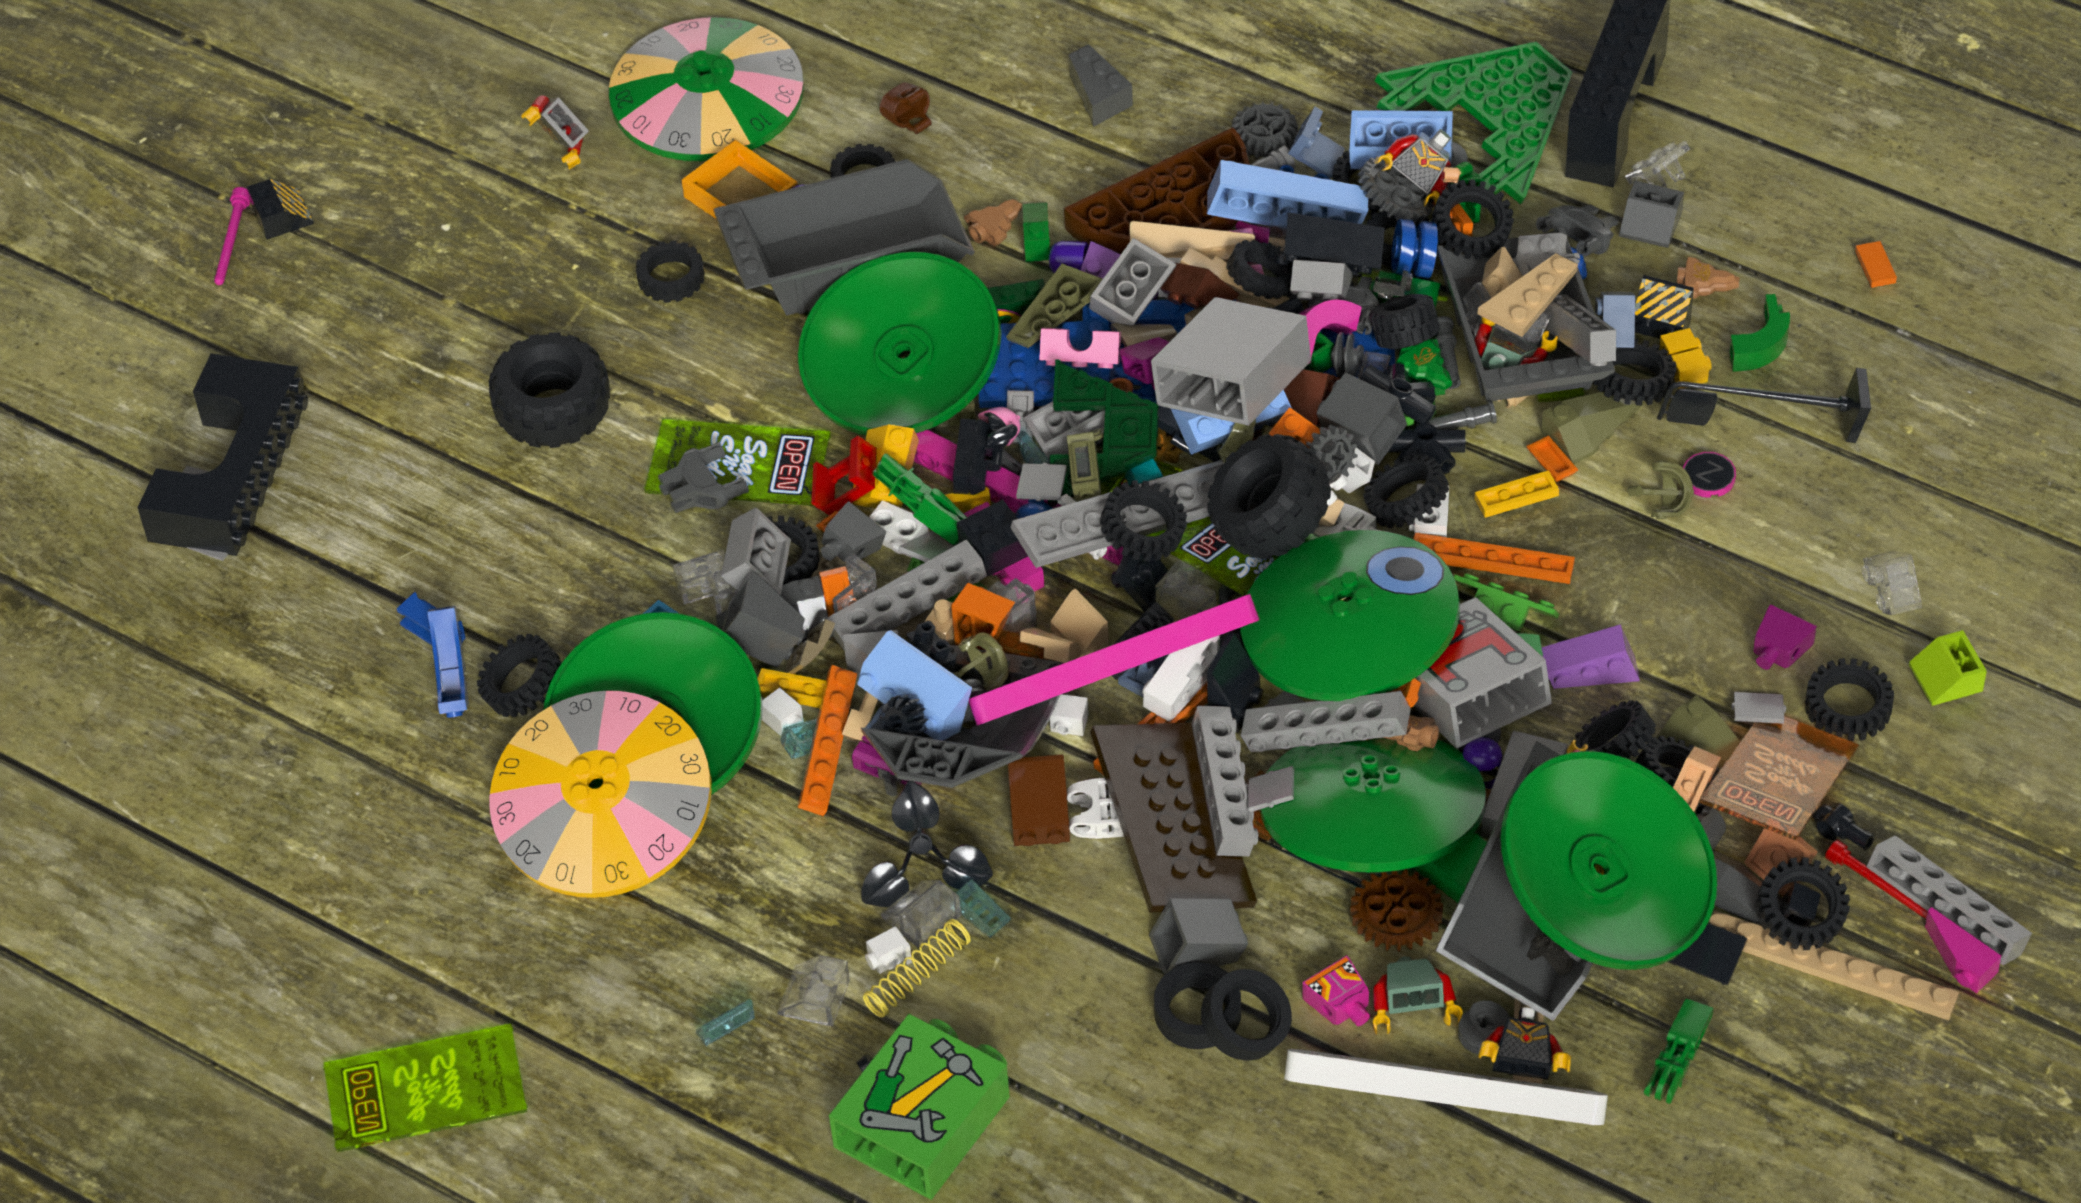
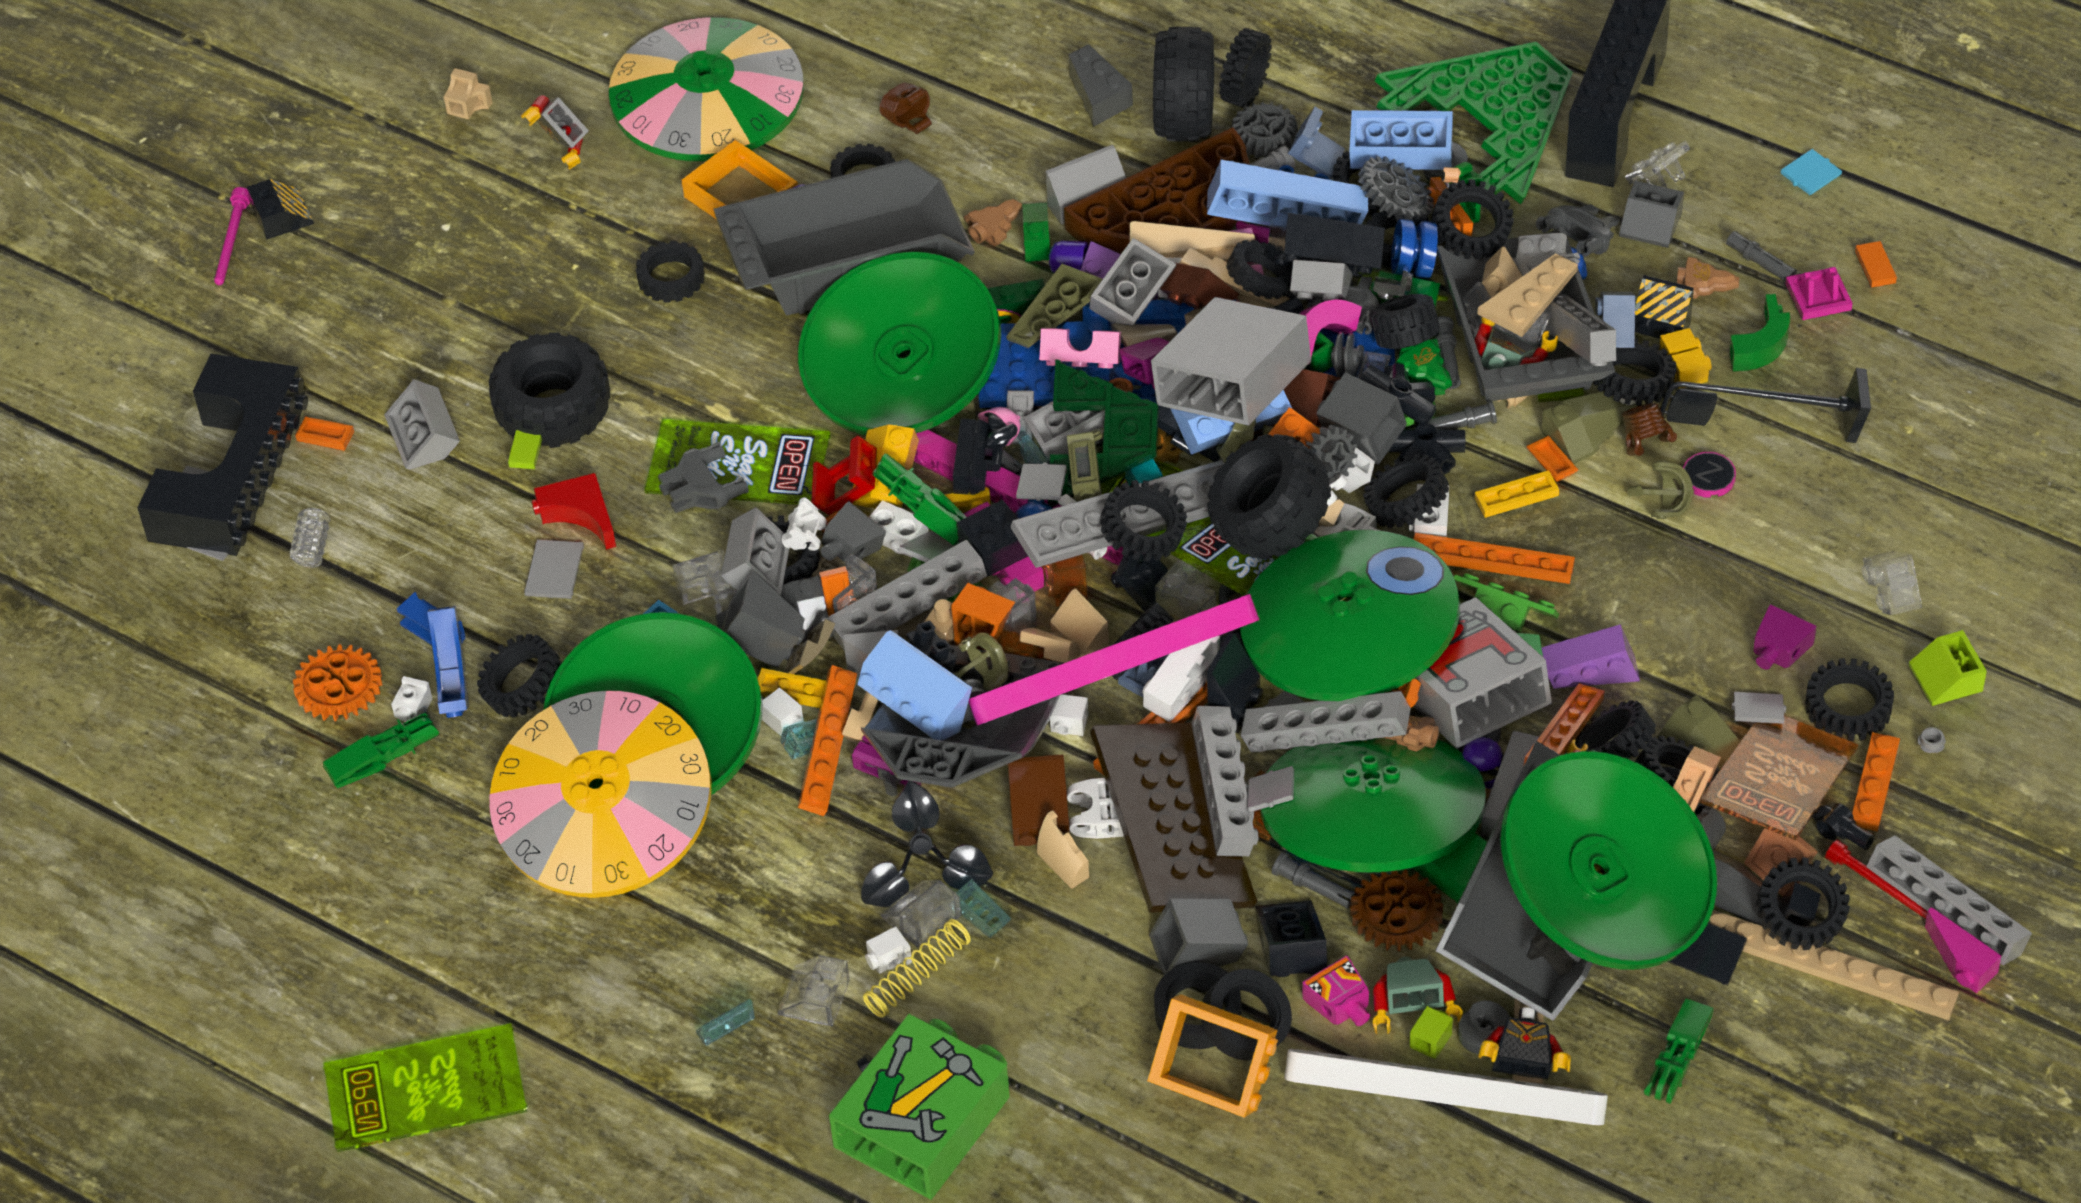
(310, 537): none -> clear piece
(324, 433): none -> orange tile
(345, 687): none -> orange gear
(373, 753): none -> green arm
(411, 699): none -> white brick
(421, 425): none -> light grey slope
(466, 94): none -> tan brick
(524, 450): none -> lime tile
(554, 569): none -> light grey piece
(575, 502): none -> red arch
(803, 526): none -> white piece
(904, 715): black gear -> none
(1061, 852): none -> tan slope
(1065, 577): none -> clear orange slope
(1082, 178): none -> light grey slope
(1169, 1039): none -> light orange window
(1183, 84): none -> black tyre
(1245, 67): none -> black tyre
(1291, 938): none -> black slope
(1303, 876): none -> dark grey pin
(1420, 161): torso -> none
(1431, 1032): none -> lime brick
(1570, 719): none -> orange plate
(1644, 423): none -> reddish brown piece
(1752, 251): none -> dark grey pin
(1811, 172): none -> medium azure piece
(1818, 293): none -> dark pink plate
(1875, 781): none -> orange plate
(1932, 735): none -> light grey plate

